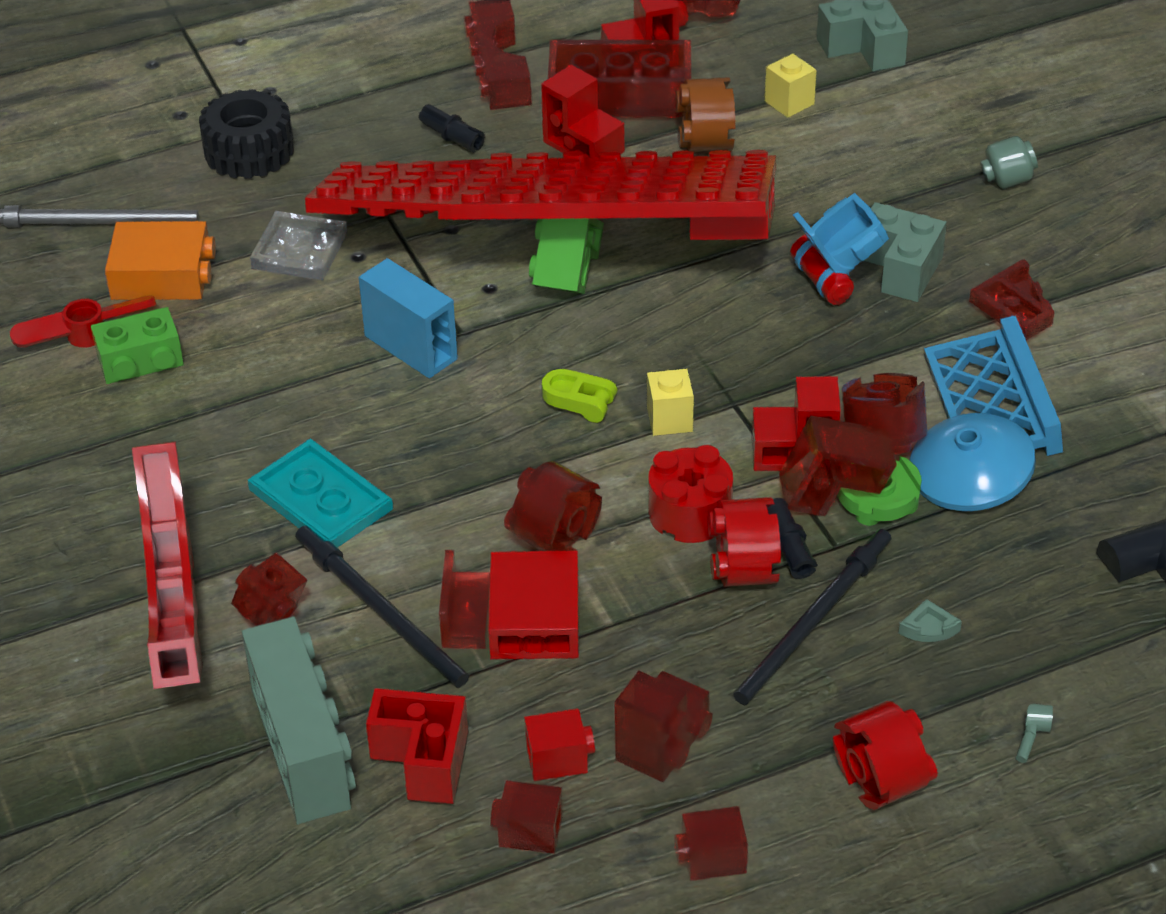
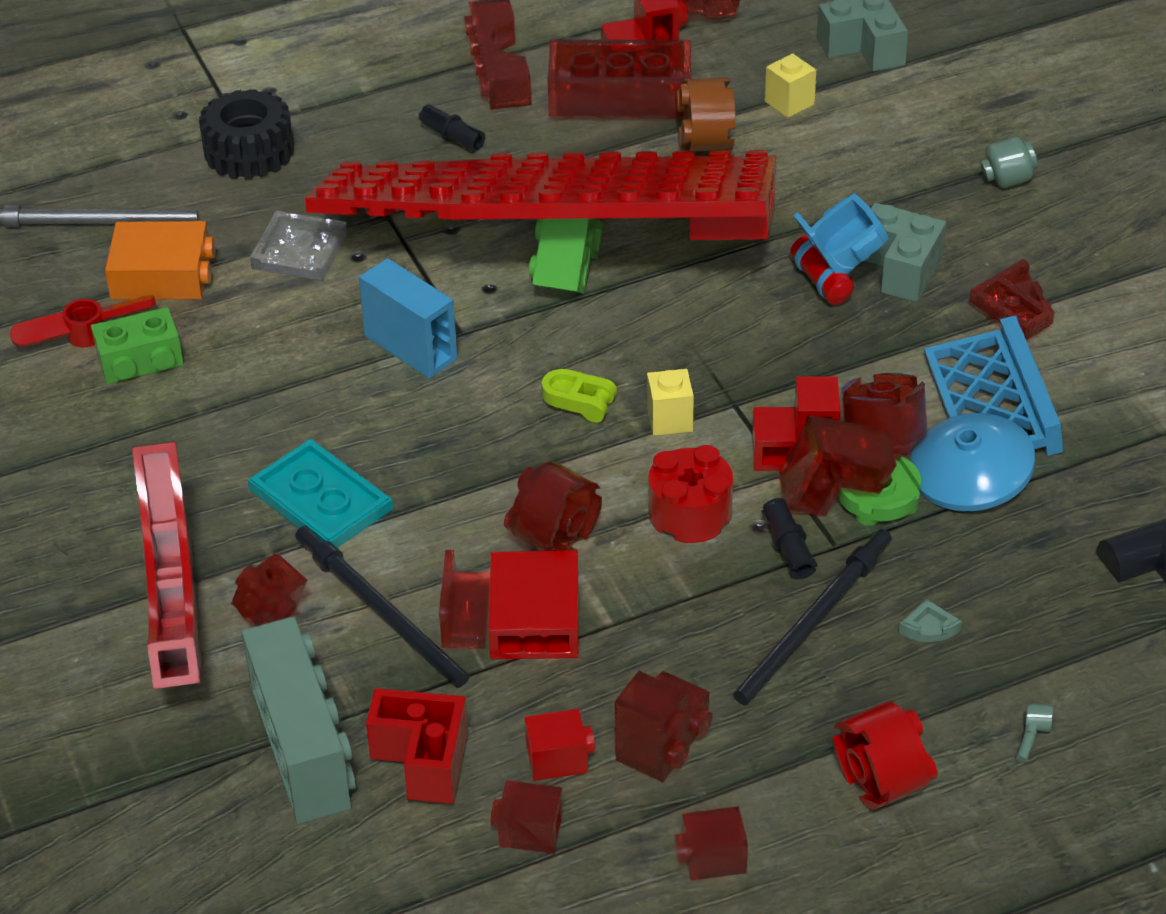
(573, 116): red brick -> none
(744, 542): red brick -> none

